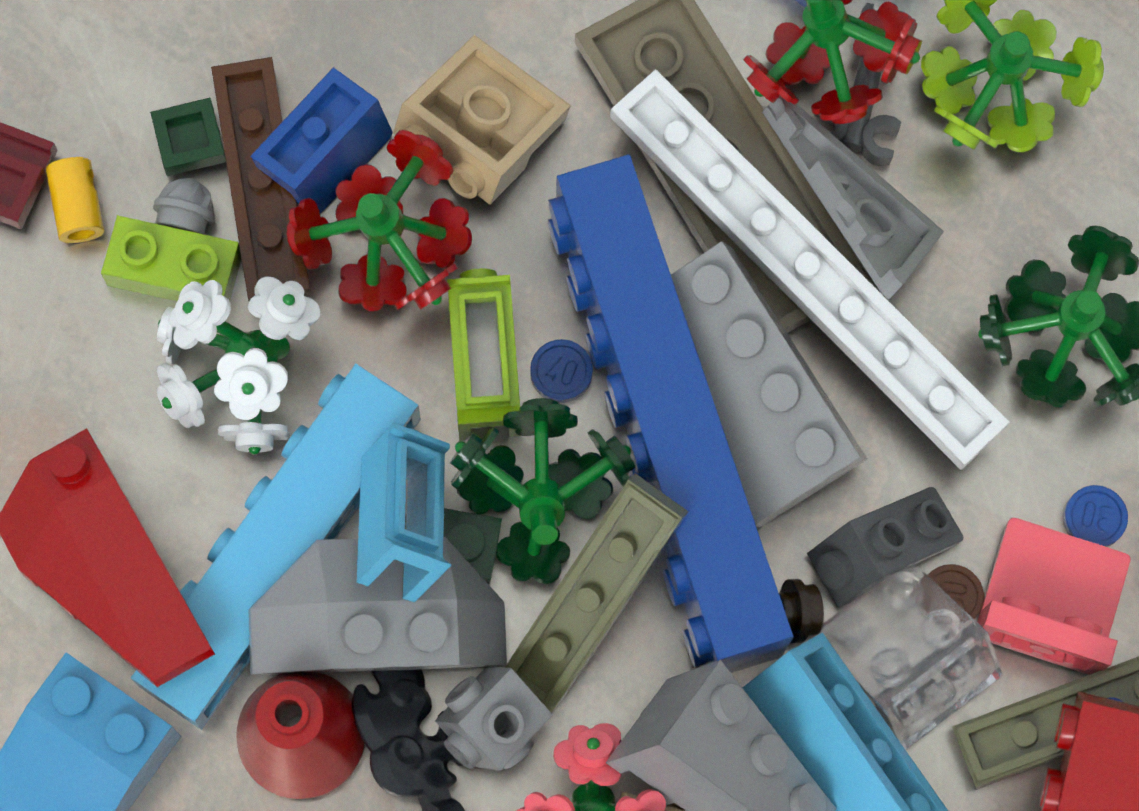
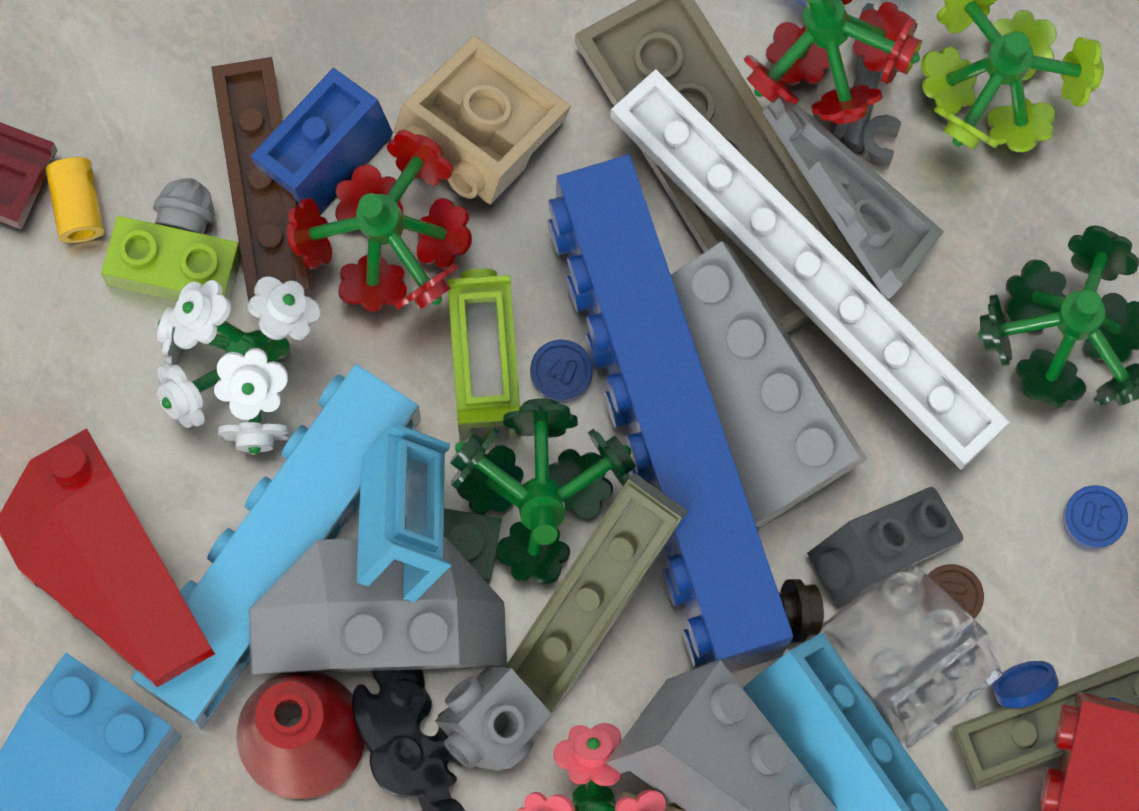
(188, 136): dark green plate -> none
(1026, 684): none -> blue piece
(1054, 597): coral bracket -> none

